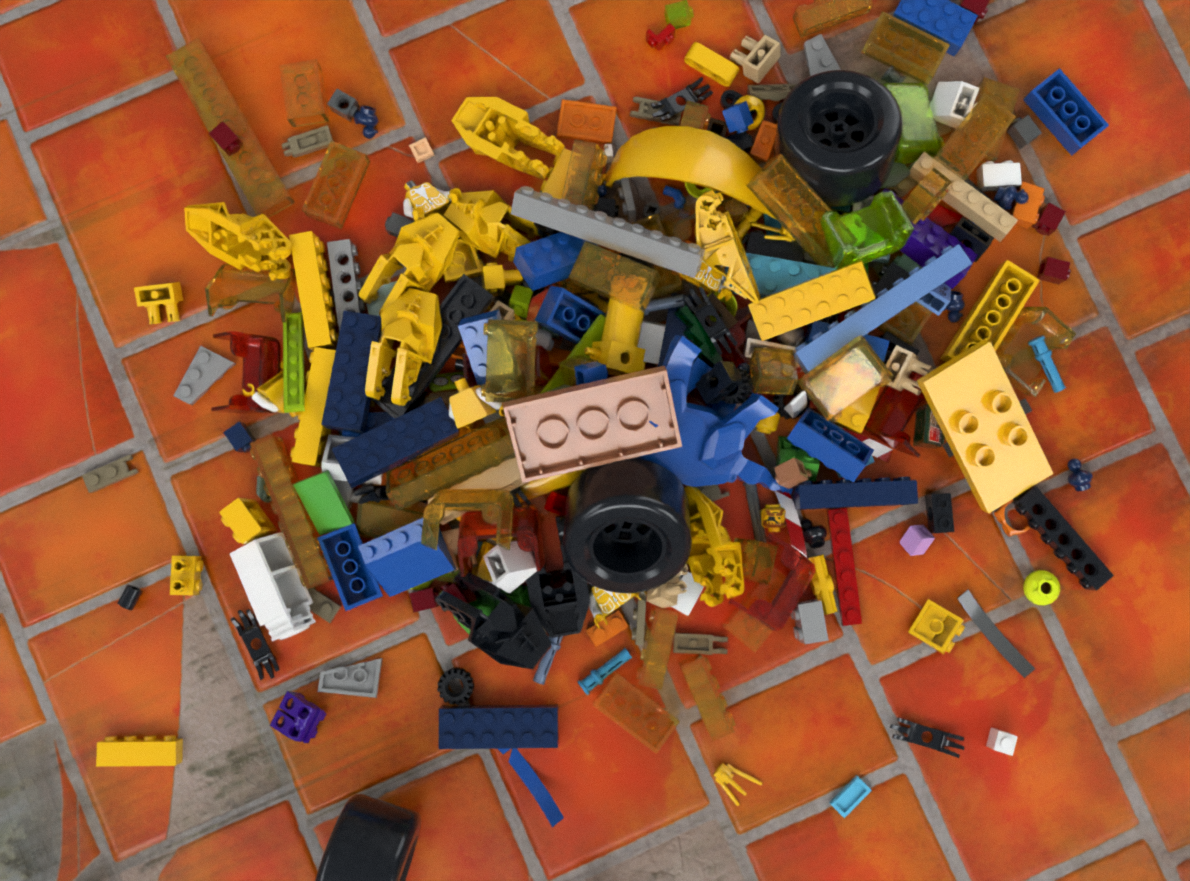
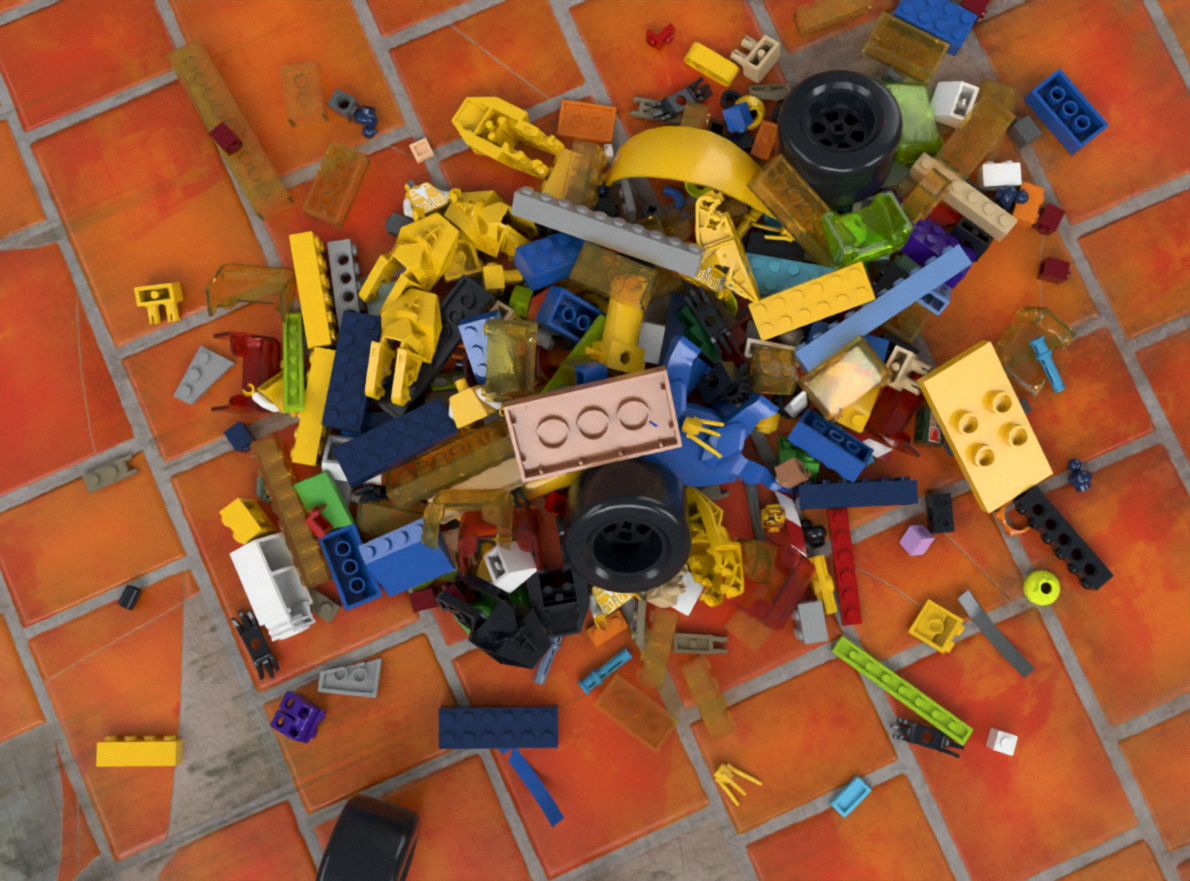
(186, 575): yellow brick -> none
(240, 238): yellow connector -> none
(308, 142): dark tan hinge -> none
(317, 522): none -> red bracket
(443, 686): black tyre -> none
(664, 303): sand blue pin -> none
(678, 14): clear neon green brick -> none
(693, 427): none -> yellow plant
(819, 56): light grey wing -> none
(902, 690): none -> lime tile
(956, 304): dark blue animal -> none
(994, 309): yellow brick -> none

